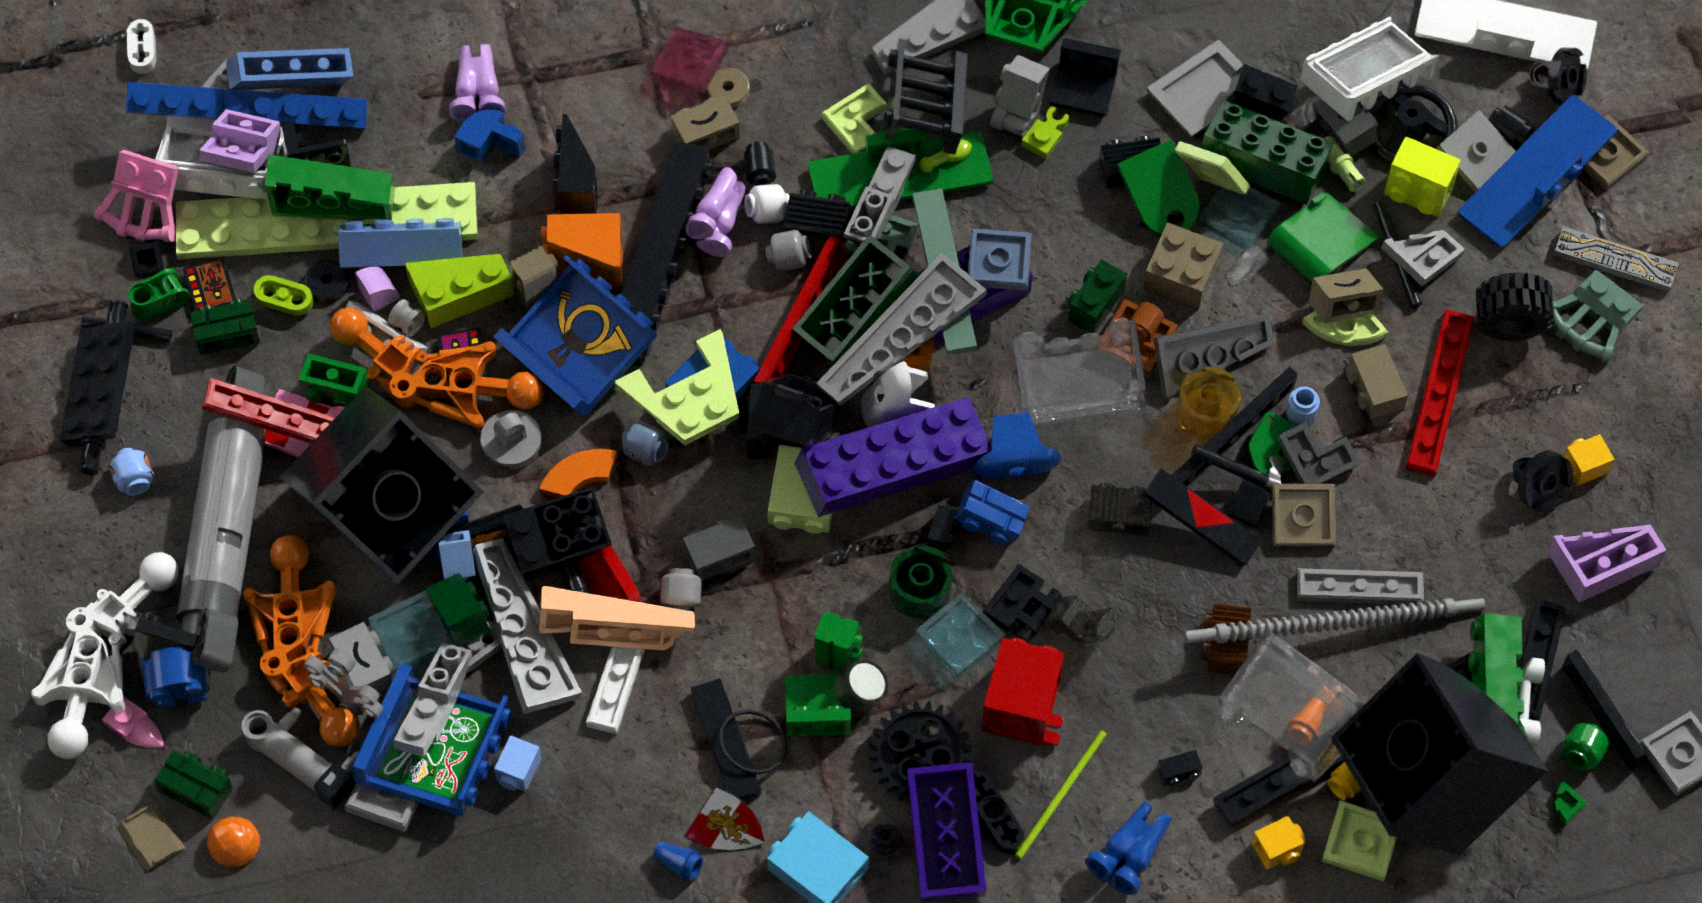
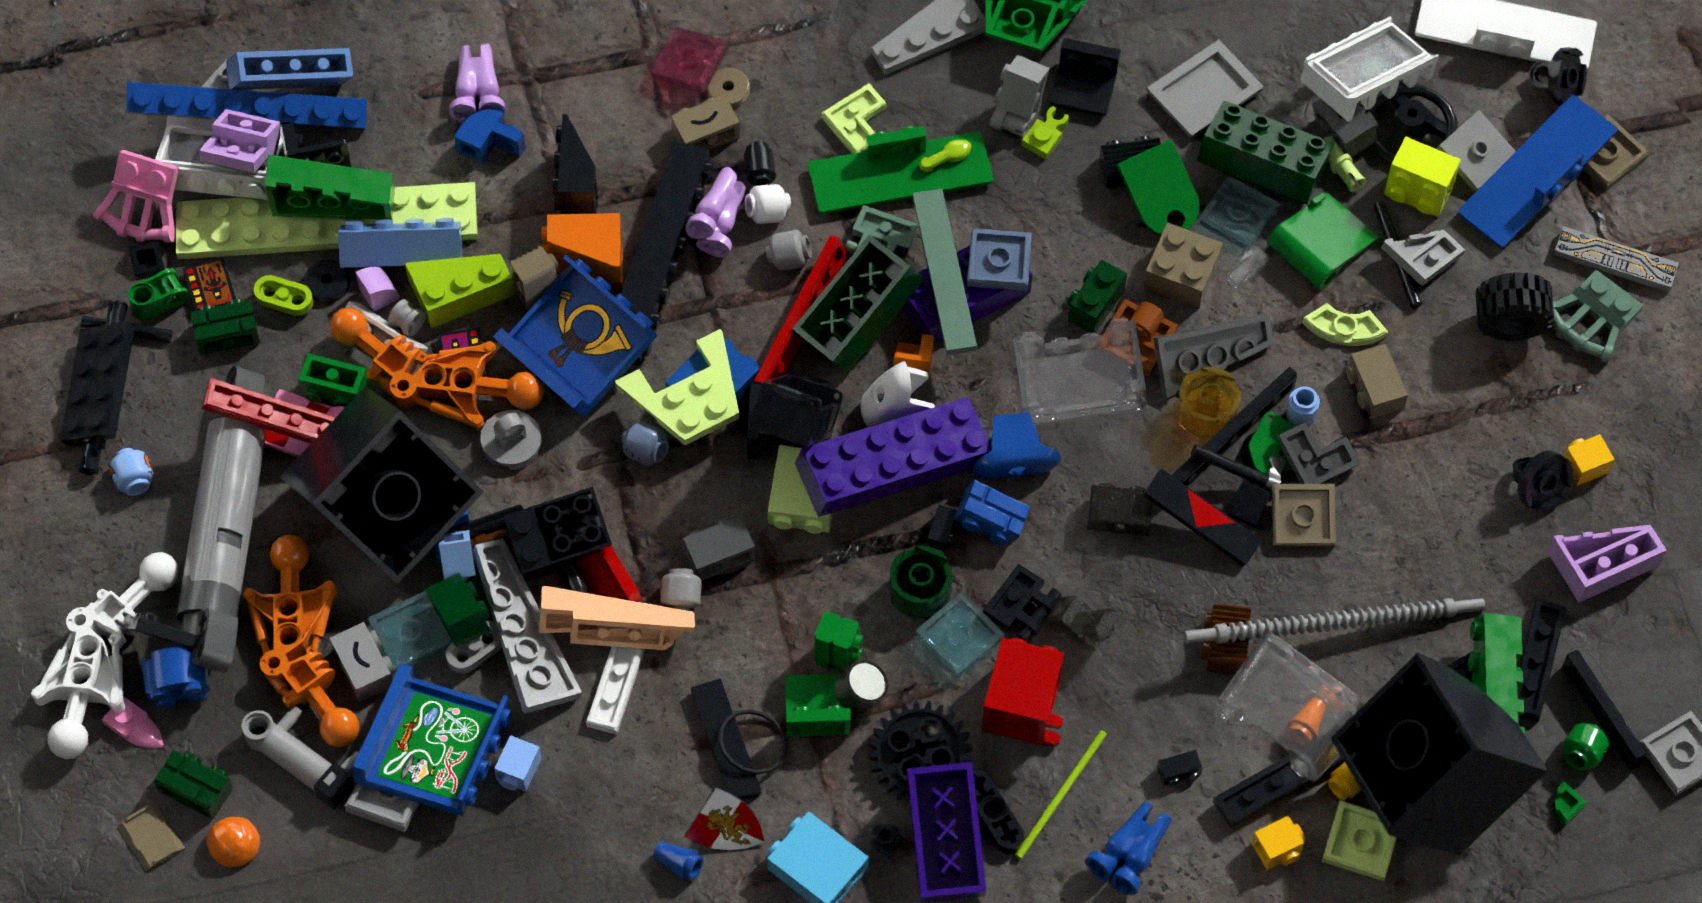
(147, 46): white beam -> none
(336, 678): light grey plant -> none
(434, 701): light grey slope -> none
(577, 471): orange tile -> none
(817, 215): black brick -> none
(881, 196): light grey slope -> none
(917, 315): light grey wing -> none
(952, 91): black fence -> none
(1212, 168): yellowish green tile -> none
(1261, 92): black brick -> none
(1345, 295): dark tan brick -> none
(1359, 586): light grey tile -> none
(1440, 393): red tile -> none
(1511, 125): black brick -> none
(1532, 673): white bar -> none

